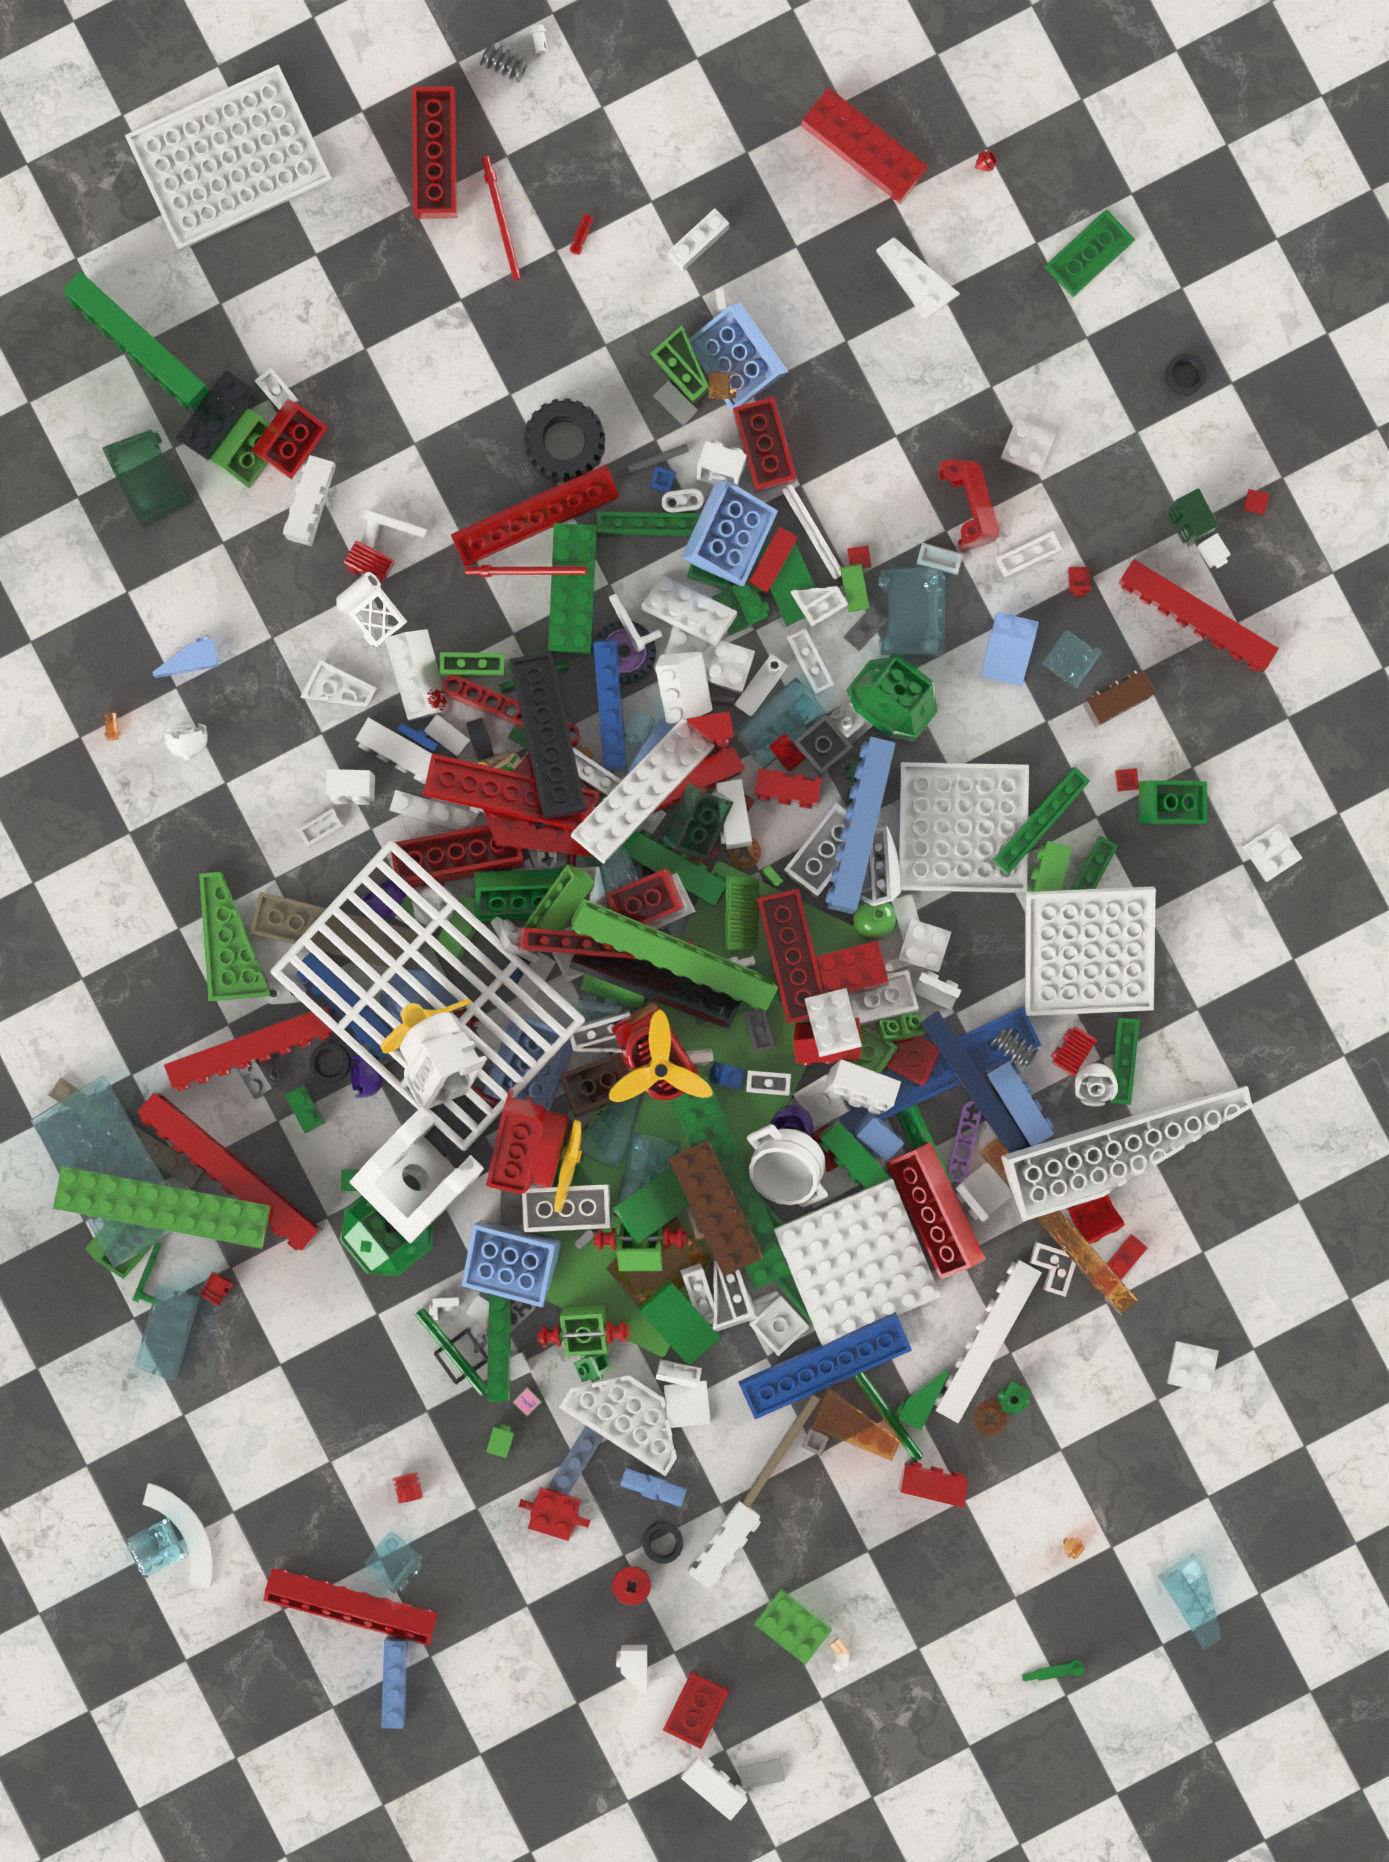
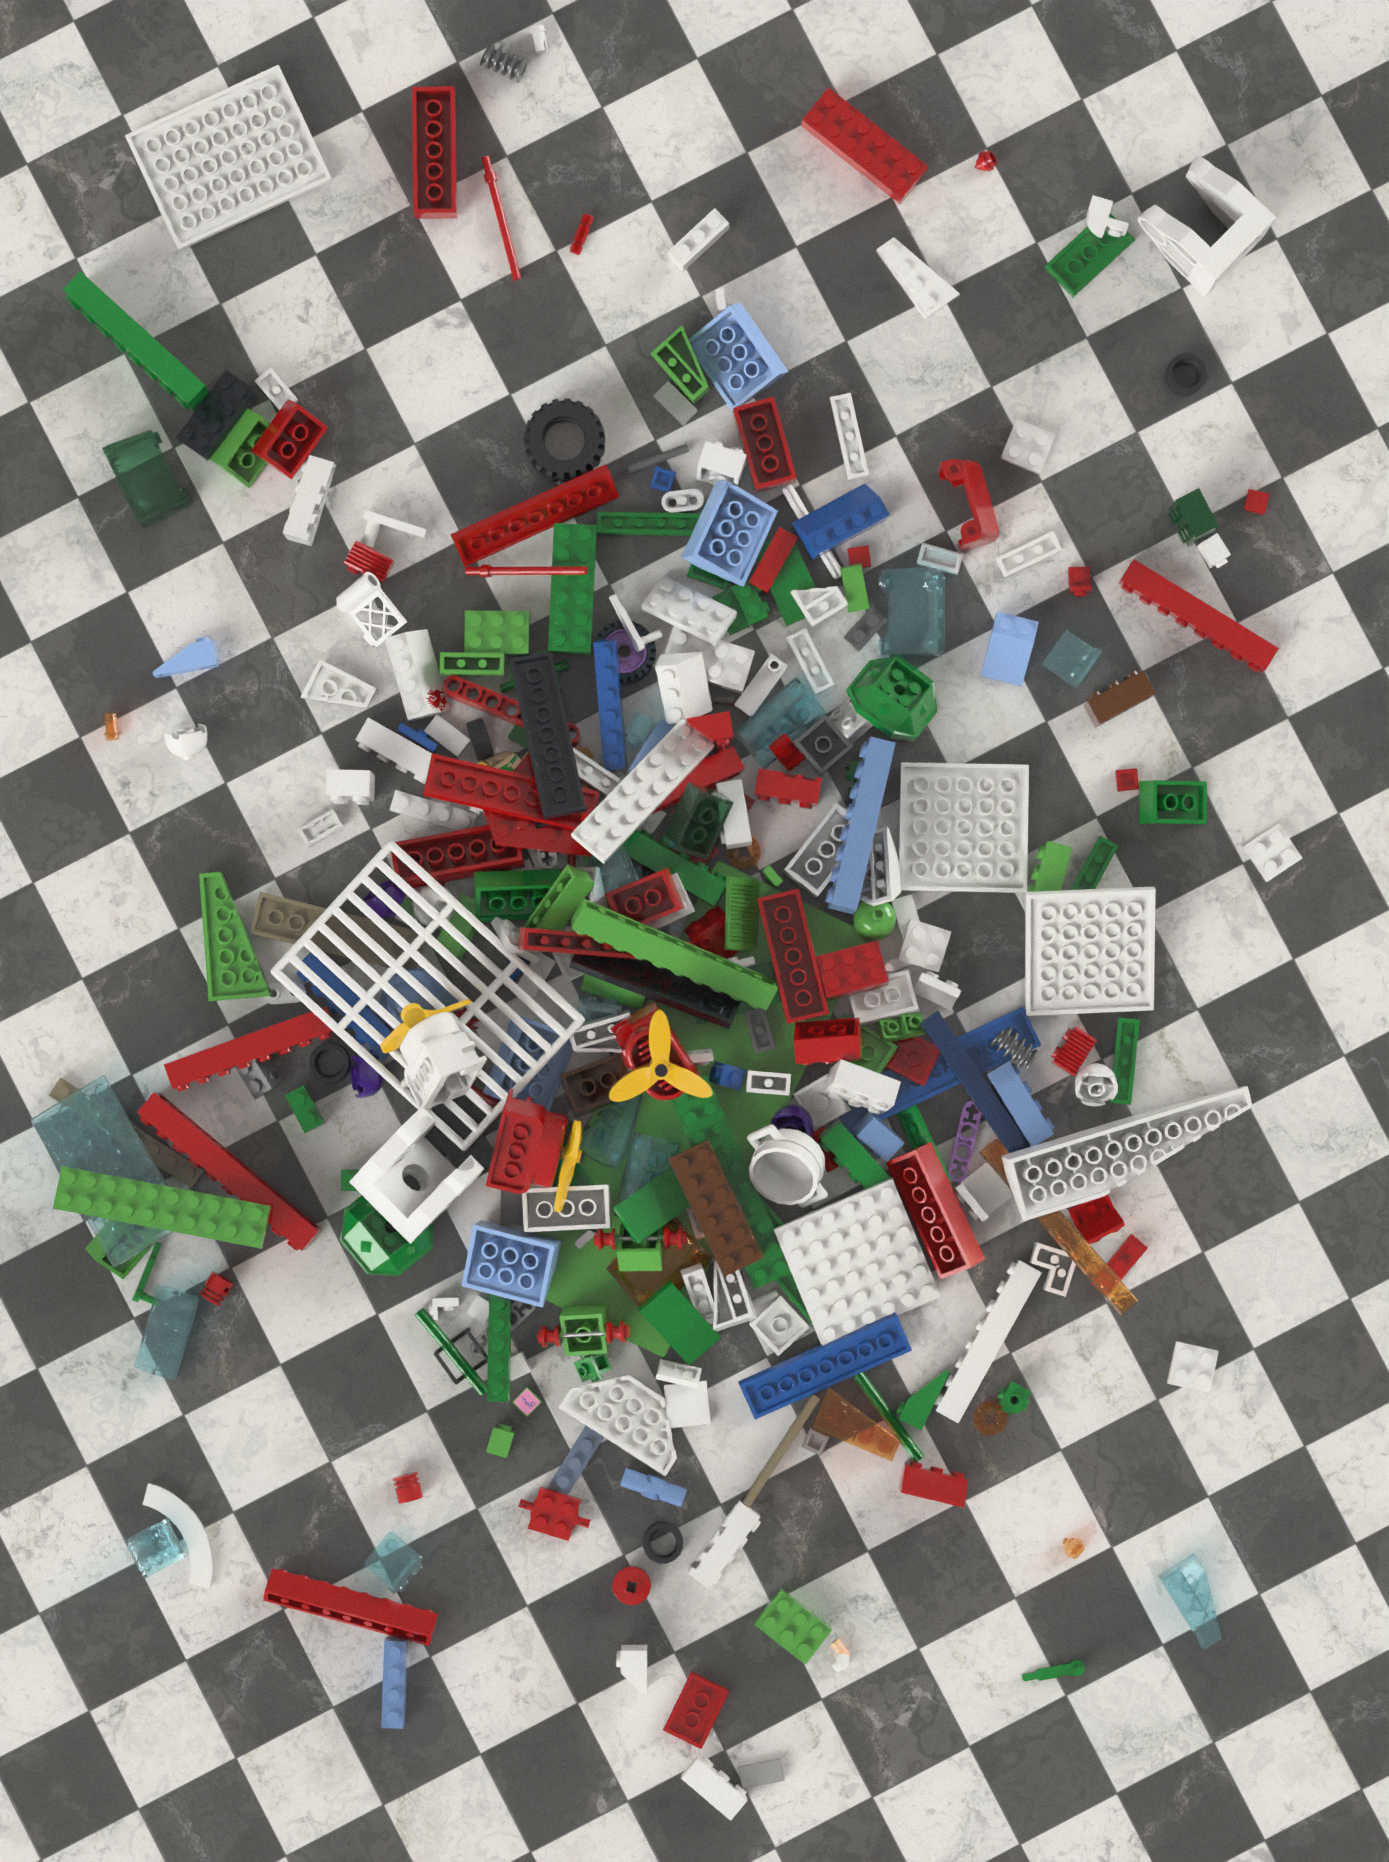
(497, 632): none -> bright green brick
(709, 933): none -> red bracket
(720, 386): clear orange panel -> none
(833, 1022): white plate -> none
(840, 520): none -> blue slope
(849, 436): none -> white plate
(1040, 820): green plate -> none
(1099, 220): none -> white brick
(1232, 205): none -> white brick

